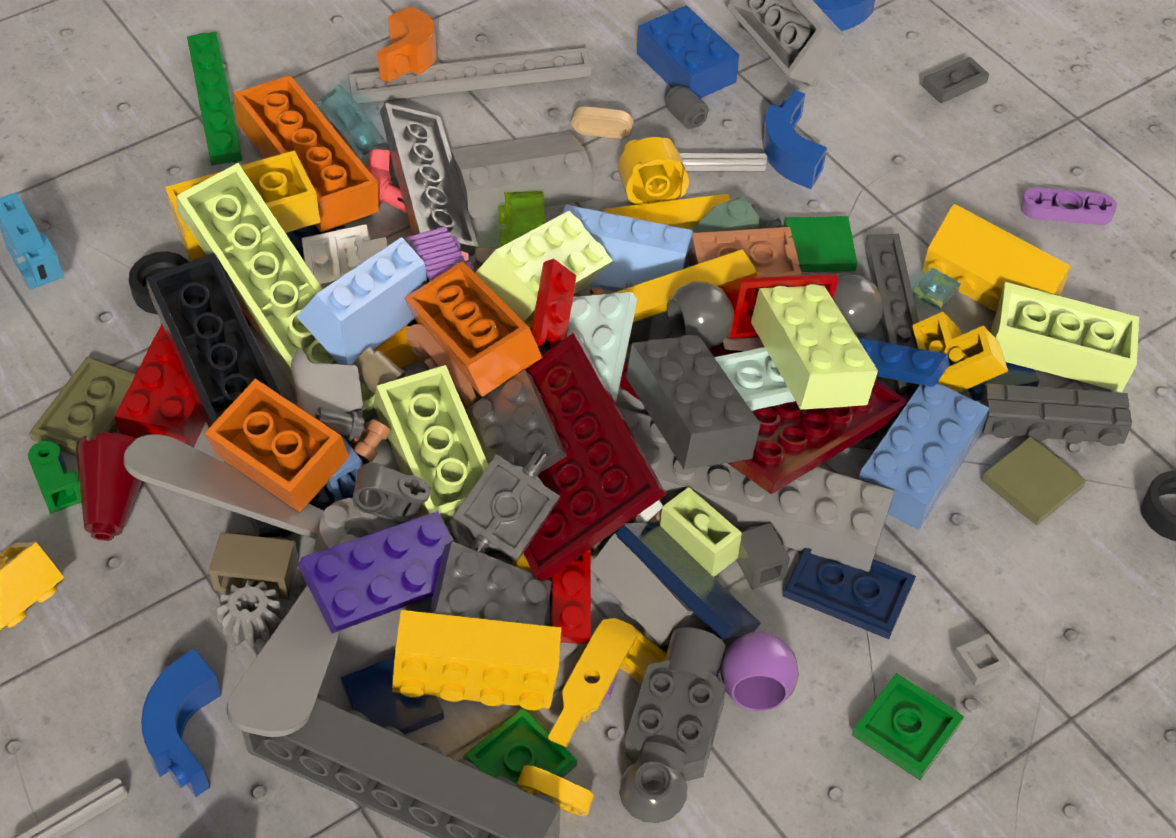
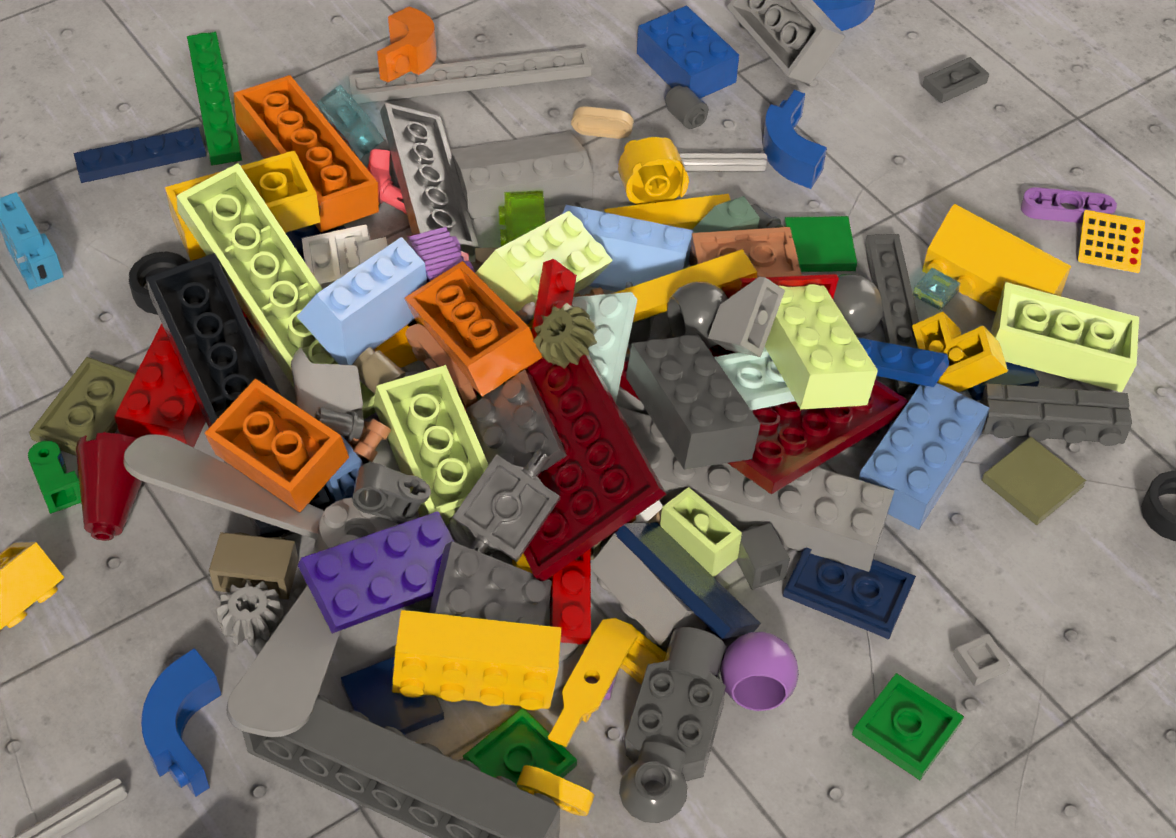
(139, 154): none -> dark blue plate
(527, 312): none -> light grey helmet
(565, 335): none -> olive gear
(747, 317): none -> light grey slope
(1111, 241): none -> yellow sticker

